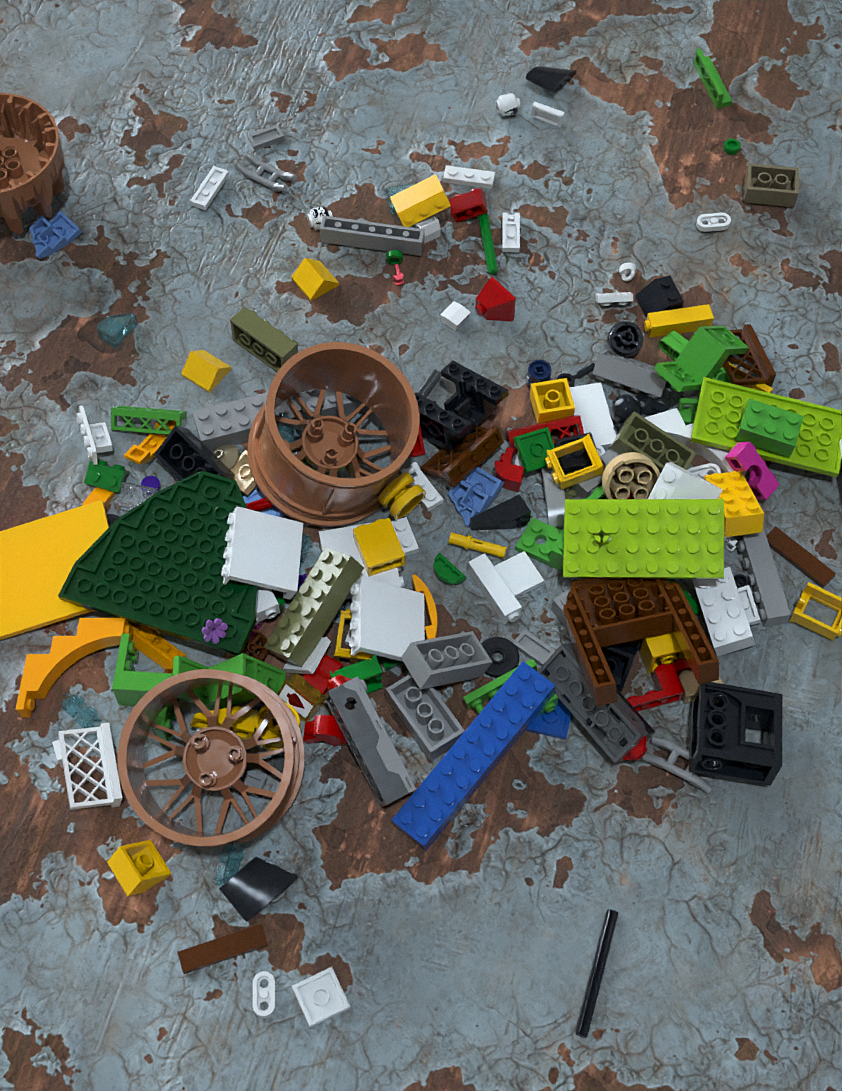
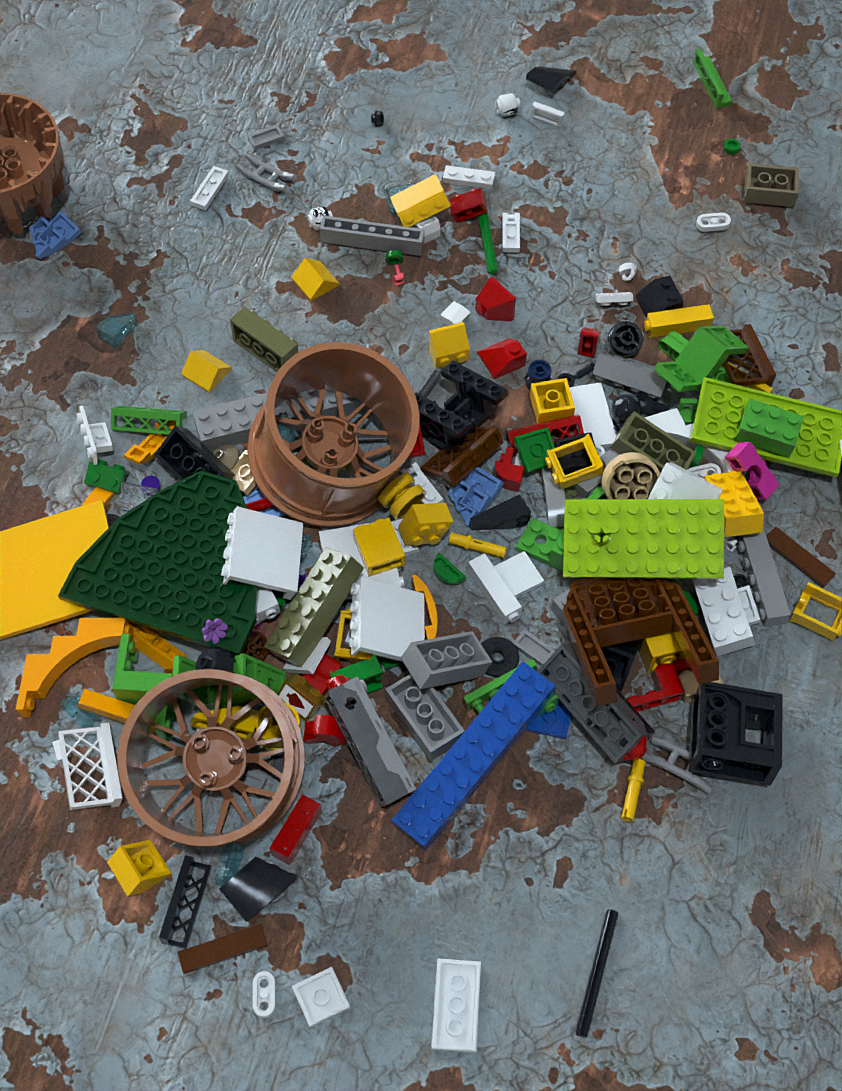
(107, 706): none -> light orange slope
(177, 900): none -> black fence
(216, 659): none -> black cone
(295, 829): none -> red brick
(377, 118): none -> black plate
(425, 524): none -> yellow brick
(449, 345): none -> yellow slope
(456, 1006): none -> white tile
(503, 357): none -> red slope
(588, 342): none -> red slope
(635, 781): none -> yellow pin
(697, 458): none -> green tile

